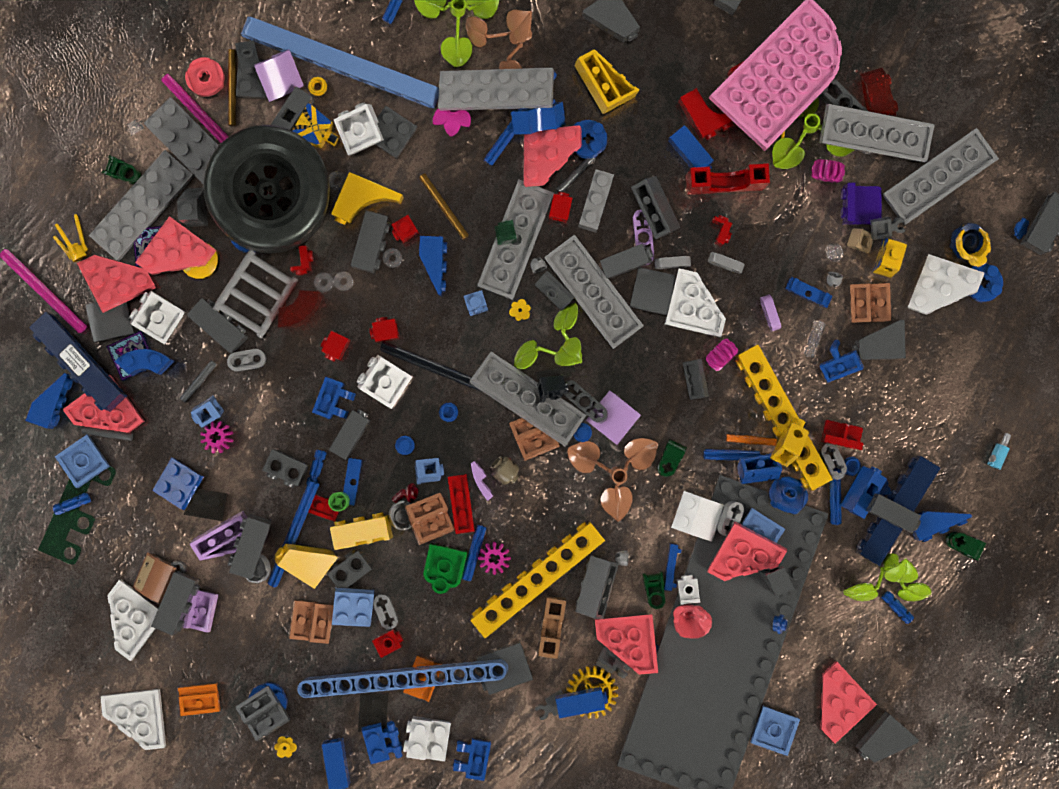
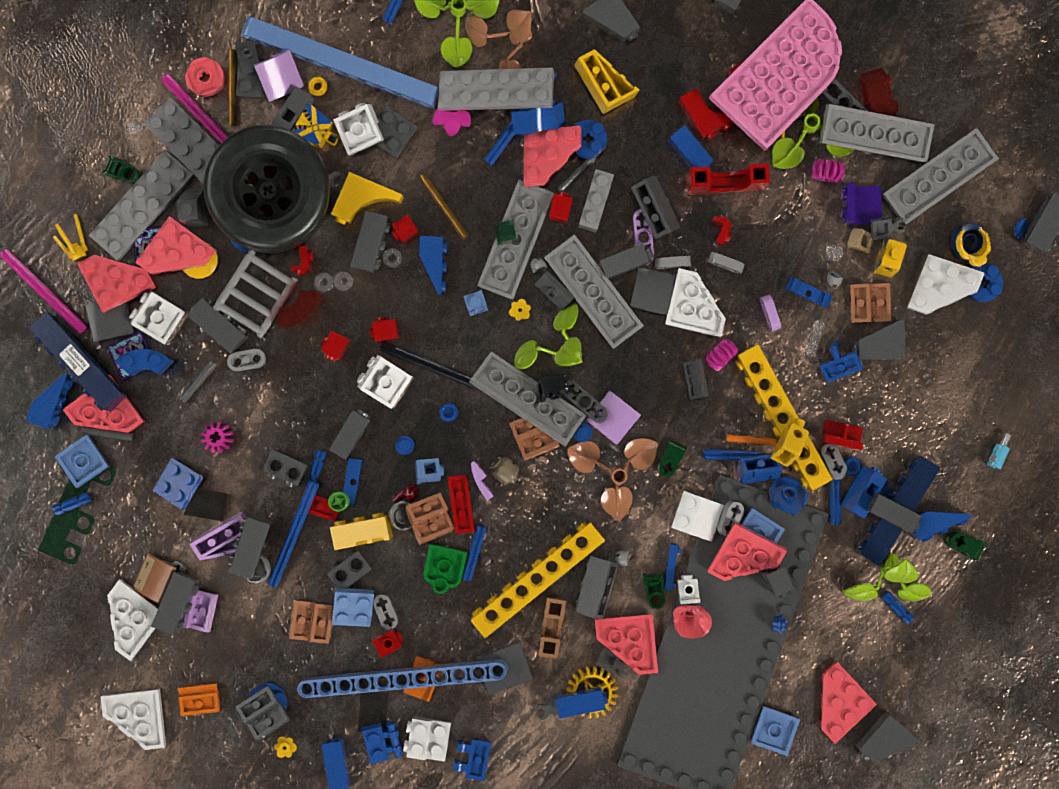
(202, 418): medium blue brick -> none
(305, 562): yellow slope -> none
(328, 399): blue plate -> none
(491, 564): dark pink gear -> none

